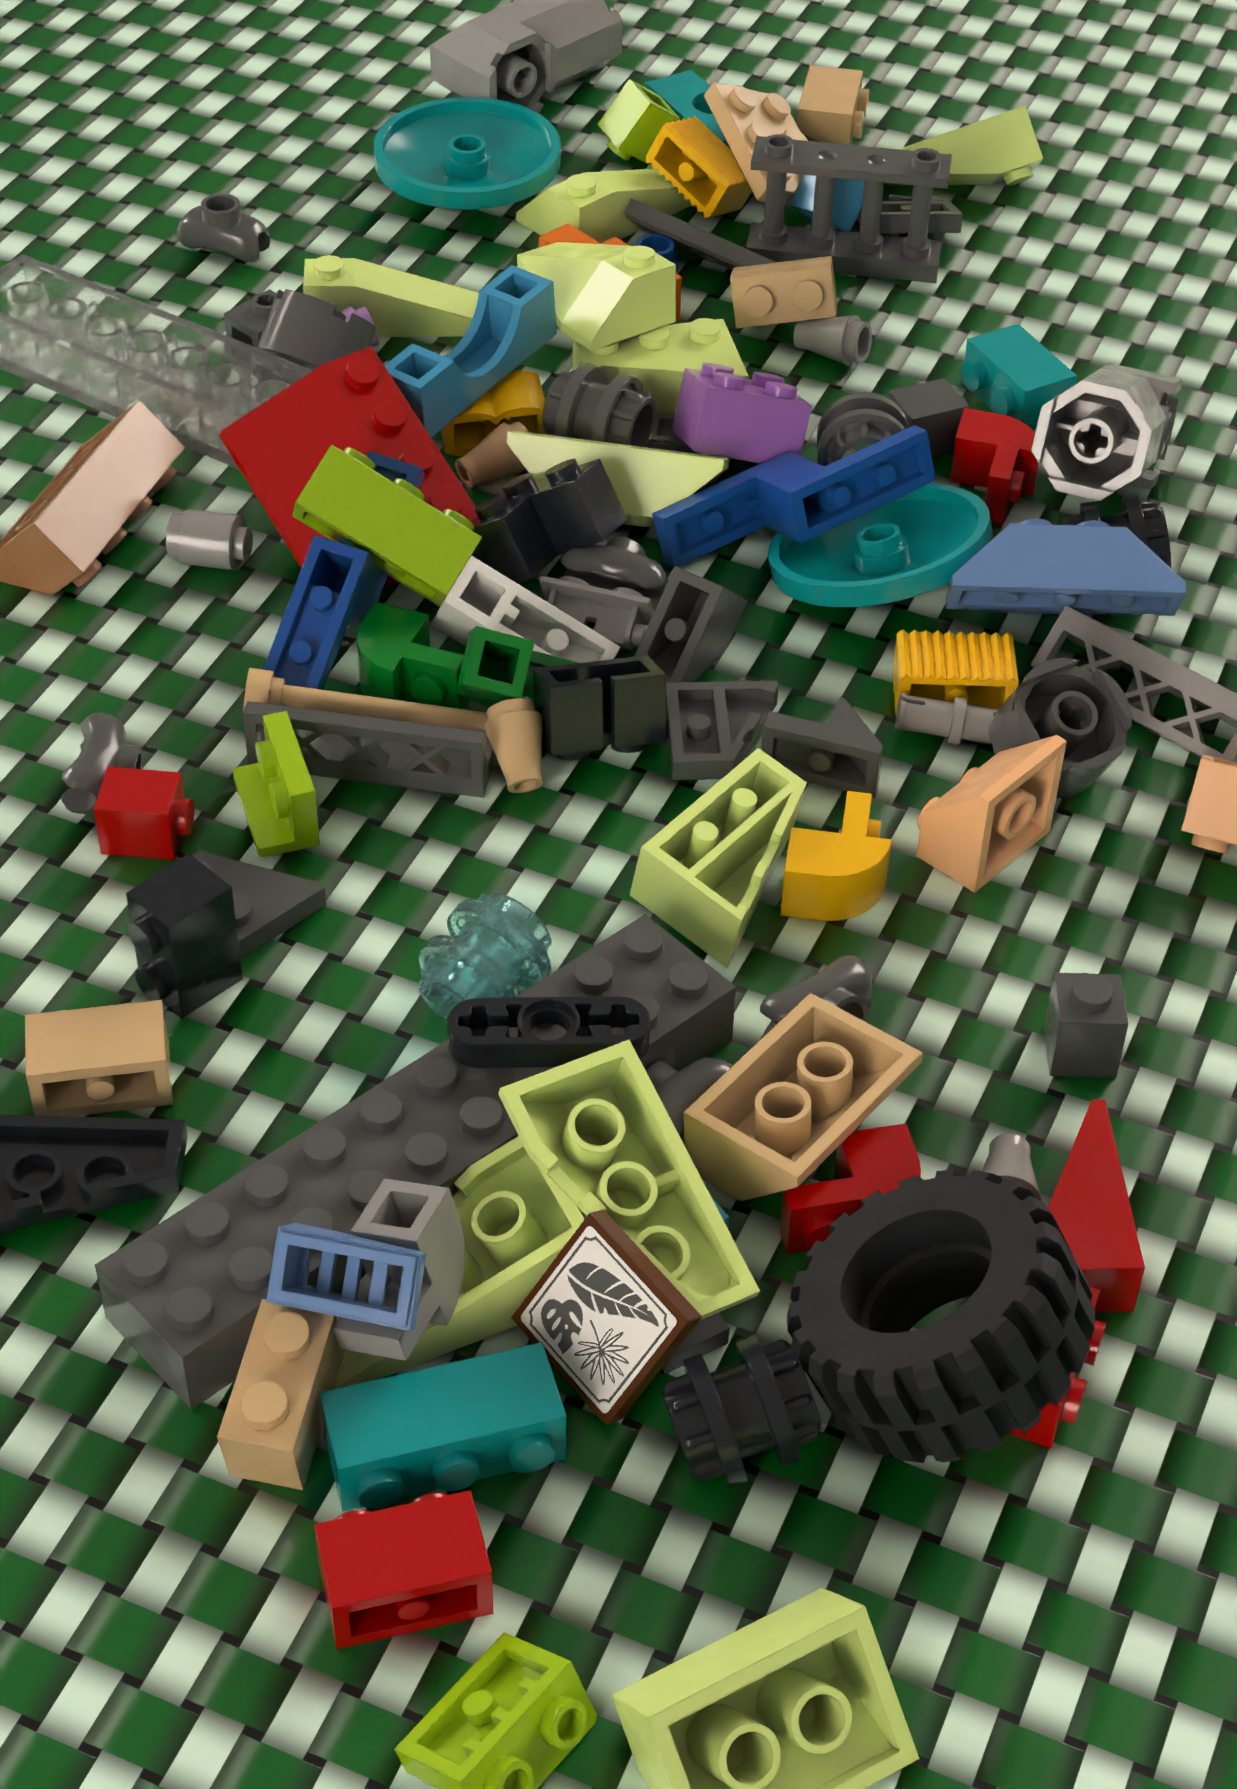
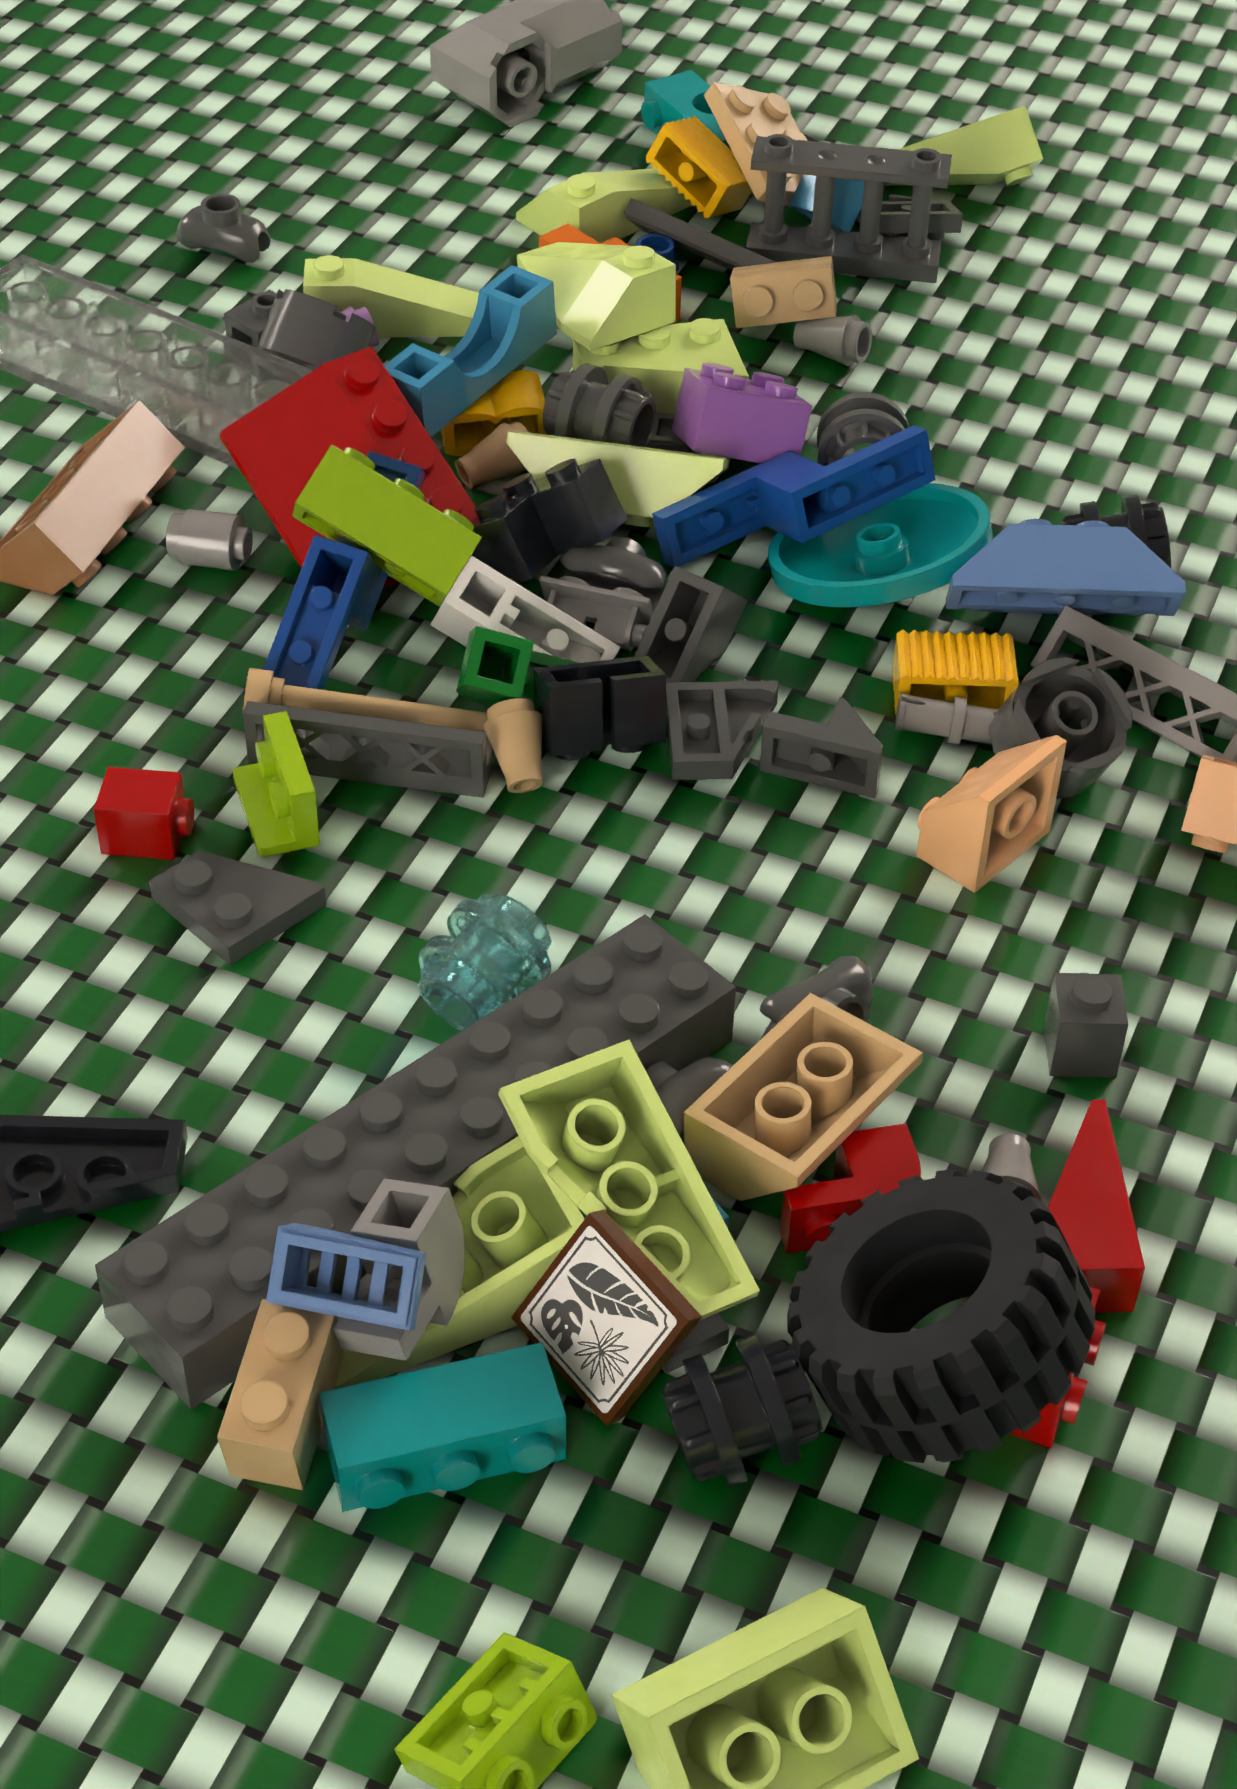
(98, 1059): tan brick -> none
(102, 748): dark grey piece -> none
(184, 936): black piece -> none
(400, 663): green brick -> none
(404, 1568): red brick -> none
(467, 153): teal dish -> none
(525, 1013): black beam -> none
(635, 121): lime brick -> none
(719, 855): yellowish green wedge -> none
(833, 105): tan brick -> none
(836, 873): yellow brick -> none
(934, 408): dark grey brick -> none
(996, 455): red brick -> none
(1014, 373): teal brick -> none
(1107, 431): light grey brick -> none

